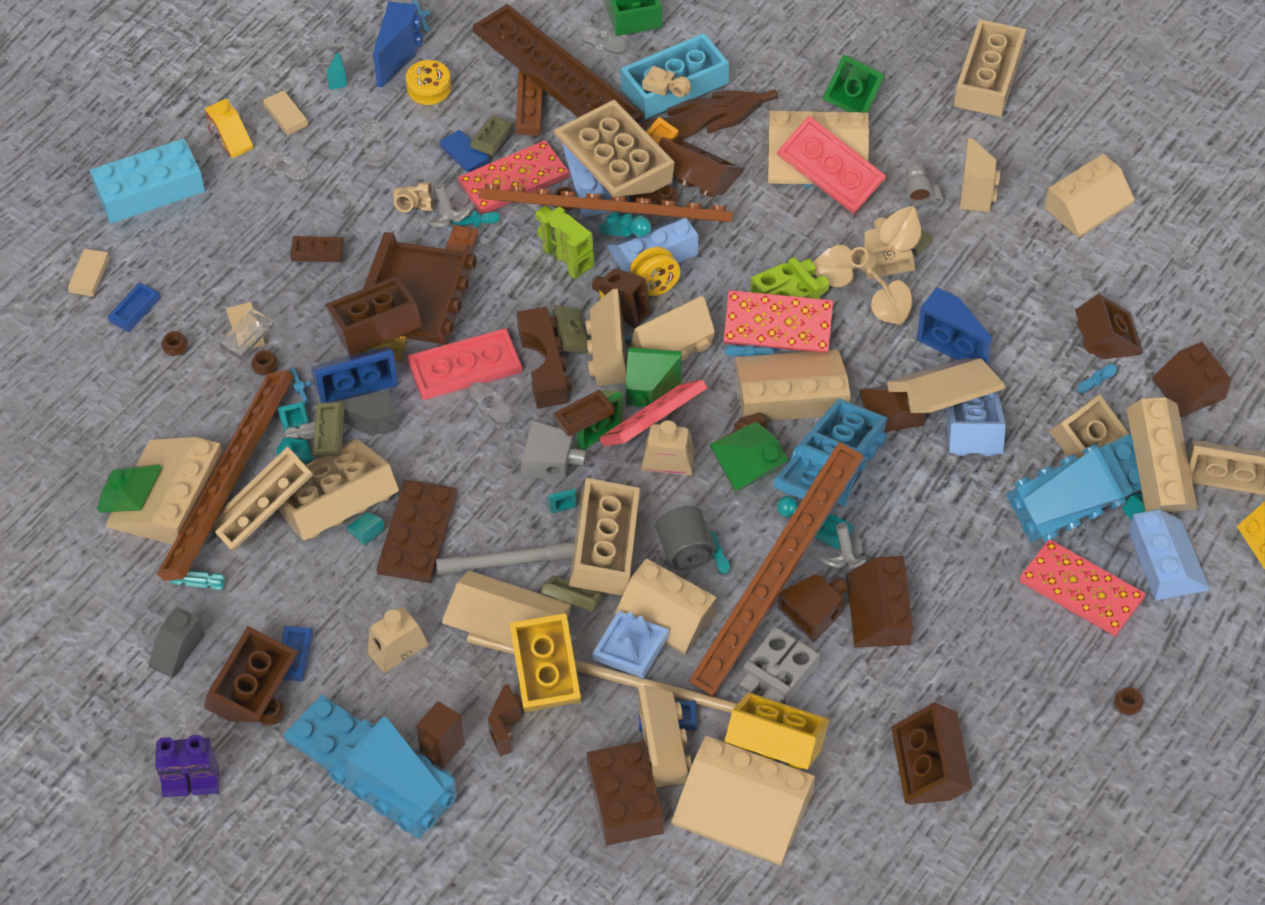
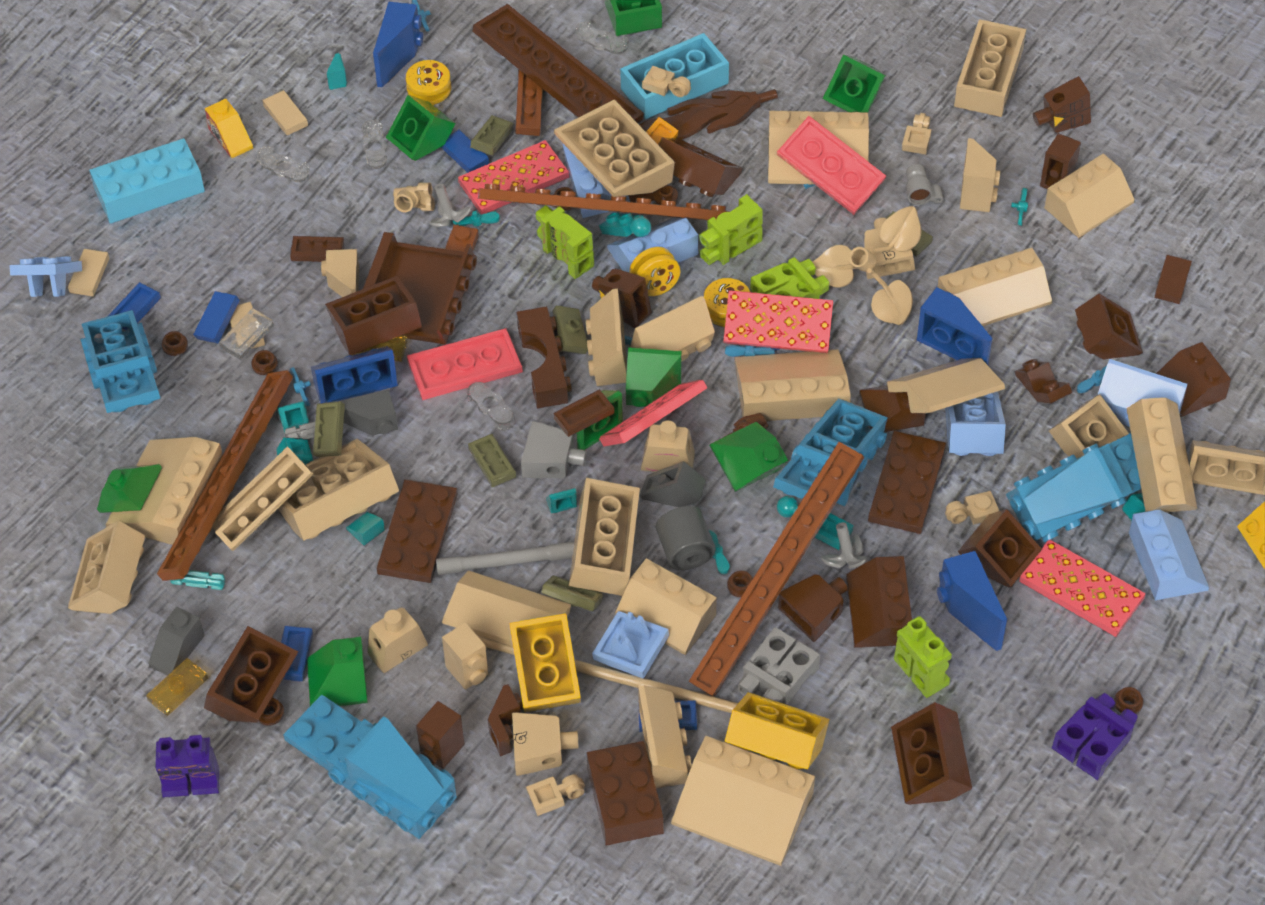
(37, 267): none -> light blue plate
(107, 570): none -> tan slope
(120, 361): none -> dark azure wedge
(177, 686): none -> clear yellow plate
(216, 317): none -> blue tile
(338, 672): none -> green slope
(342, 271): none -> tan slope
(419, 128): none -> green slope
(465, 656): none -> tan brick
(492, 460): none -> olive plate
(539, 742): none -> tan torso
(548, 796): none -> tan plate
(674, 486): none -> dark grey slope
(717, 298): none -> yellow head
(732, 232): none -> lime hips
(737, 578): none -> reddish brown plate
(907, 482): none -> reddish brown plate
(917, 136): none -> tan plate
(924, 655): none -> lime hips
(971, 598): none -> blue slope
(975, 506): none -> tan plate
(1000, 286): none -> tan slope
(1002, 547): none -> reddish brown slope
(1021, 205): none -> teal piece
(1040, 381): none -> reddish brown slope
(1059, 160): none -> reddish brown brick
(1065, 107): none -> reddish brown torso
(1095, 735): none -> dark purple hips
(1128, 384): none -> light blue slope
(1173, 279): none -> reddish brown tile

